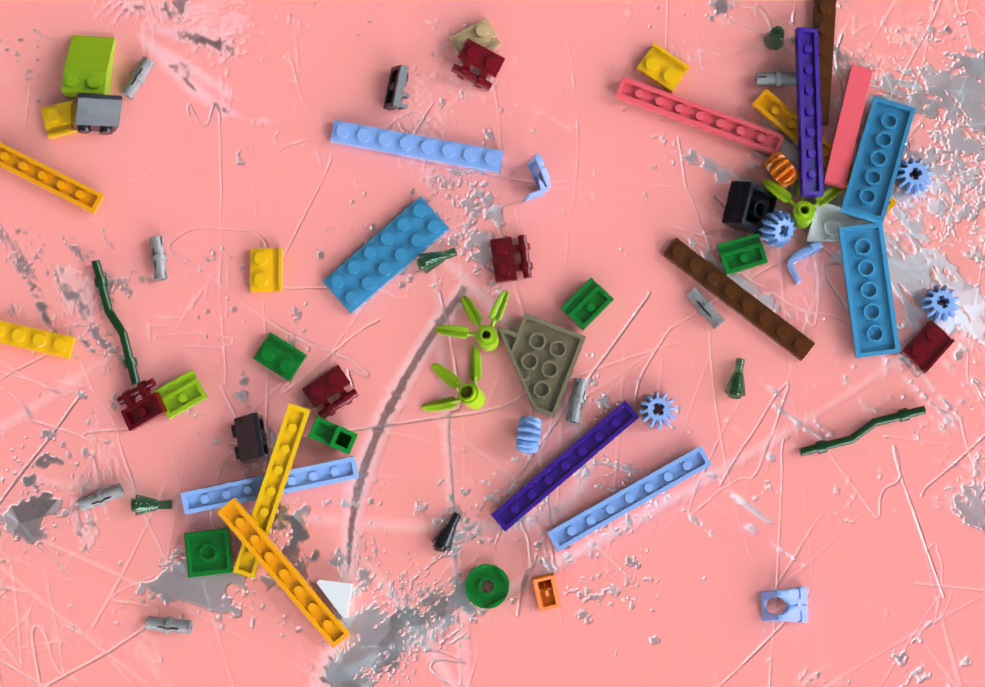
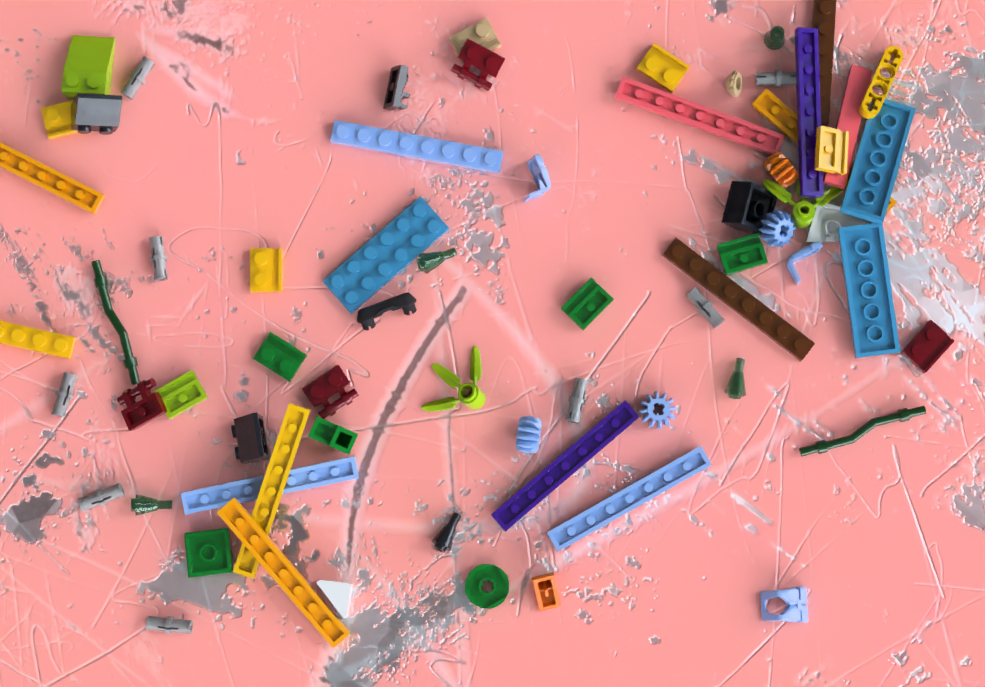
(64, 394): none -> light grey pin
(367, 314): none -> black piece
(475, 317): lime plant -> none
(504, 261): dark red plate -> none
(543, 360): dark tan wing -> none
(734, 83): none -> tan animal
(831, 150): none -> yellow plate
(881, 82): none -> yellow beam
(918, 169): light blue gear -> none
(938, 310): light blue gear -> none

